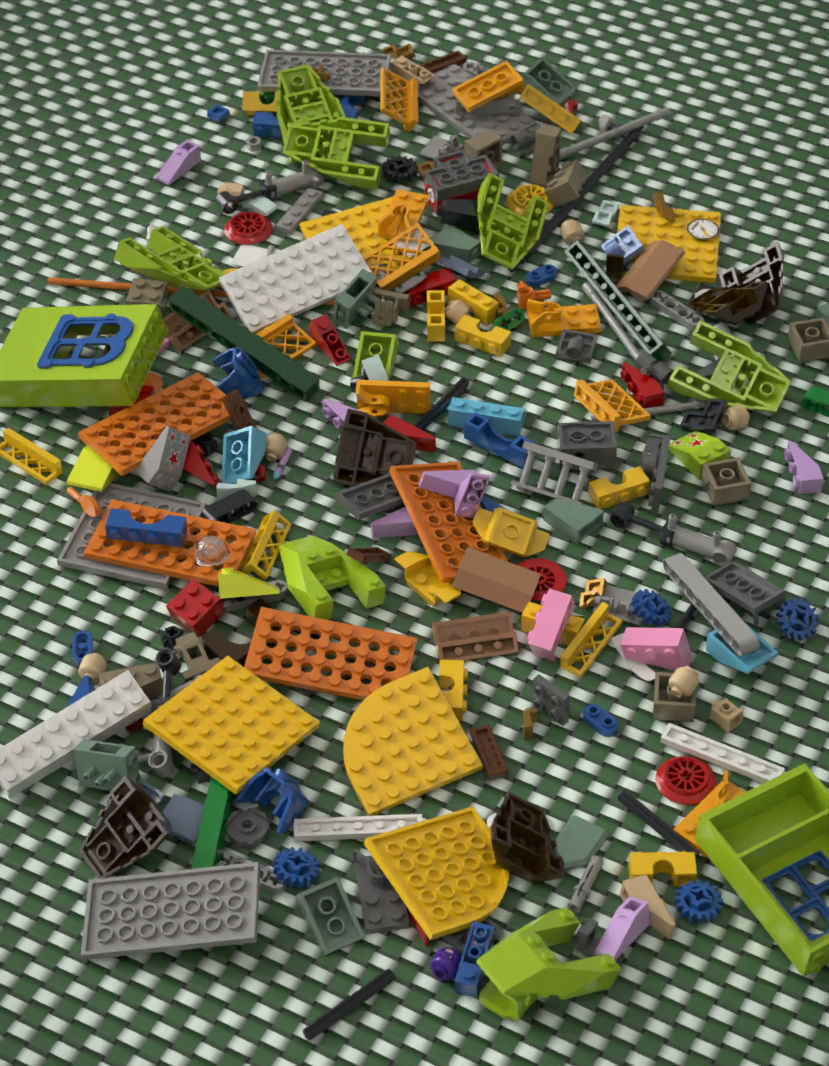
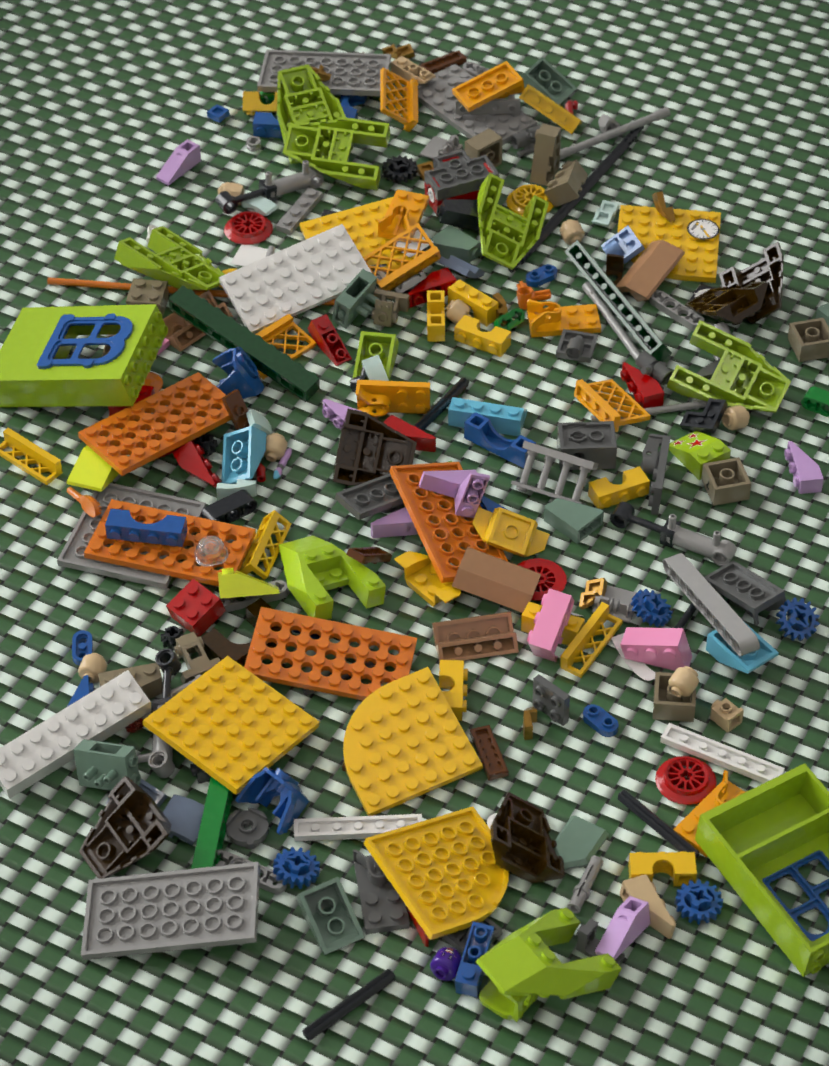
(165, 459): light grey slope -> none
(259, 421): none -> light aqua slope

